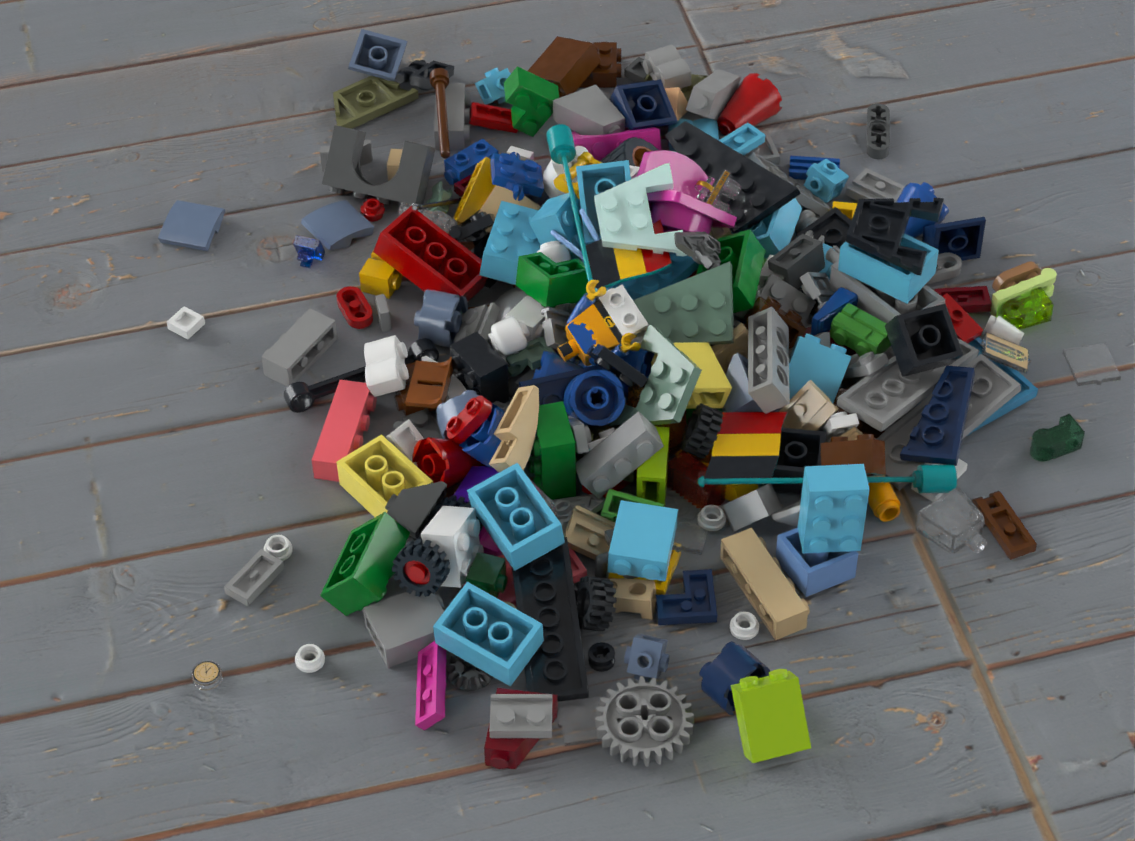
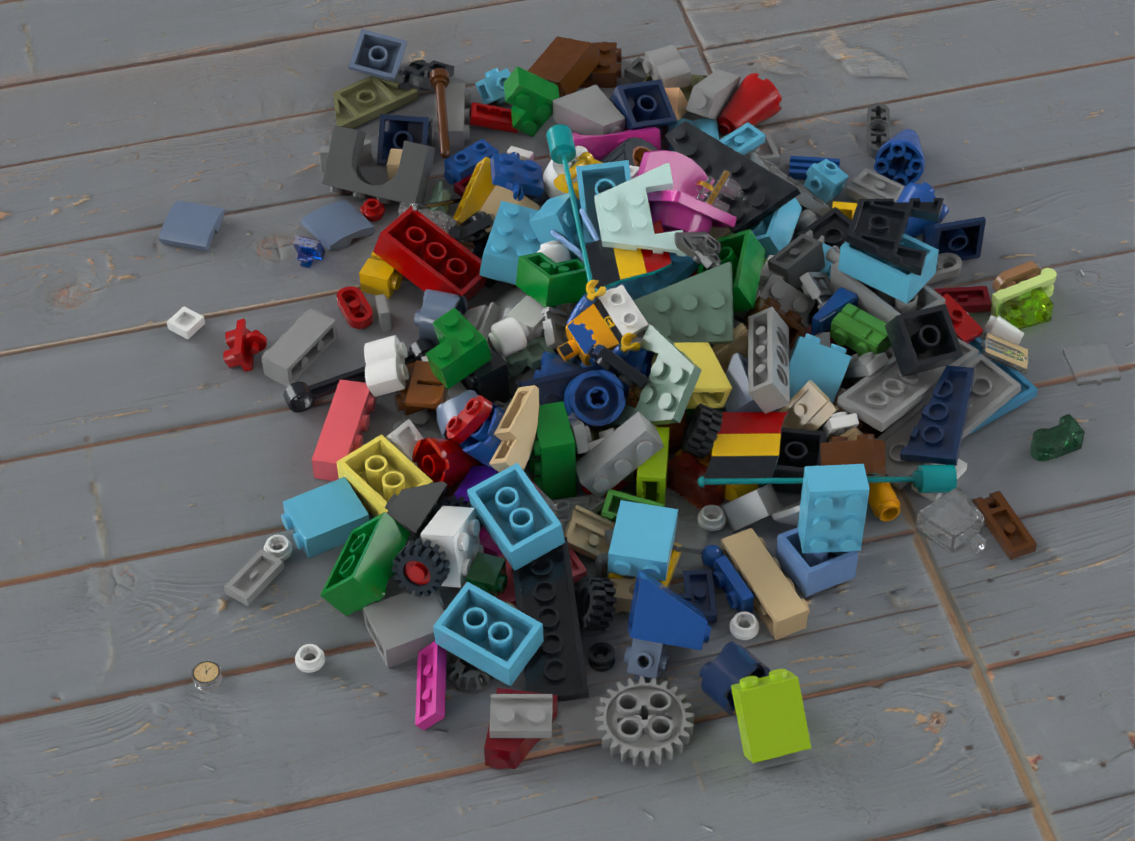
(243, 346): none -> red hips
(324, 516): none -> medium azure brick
(397, 129): none -> dark blue slope
(460, 349): none -> green brick
(664, 616): none -> blue slope
(728, 579): none -> blue plate
(901, 158): none -> blue cone

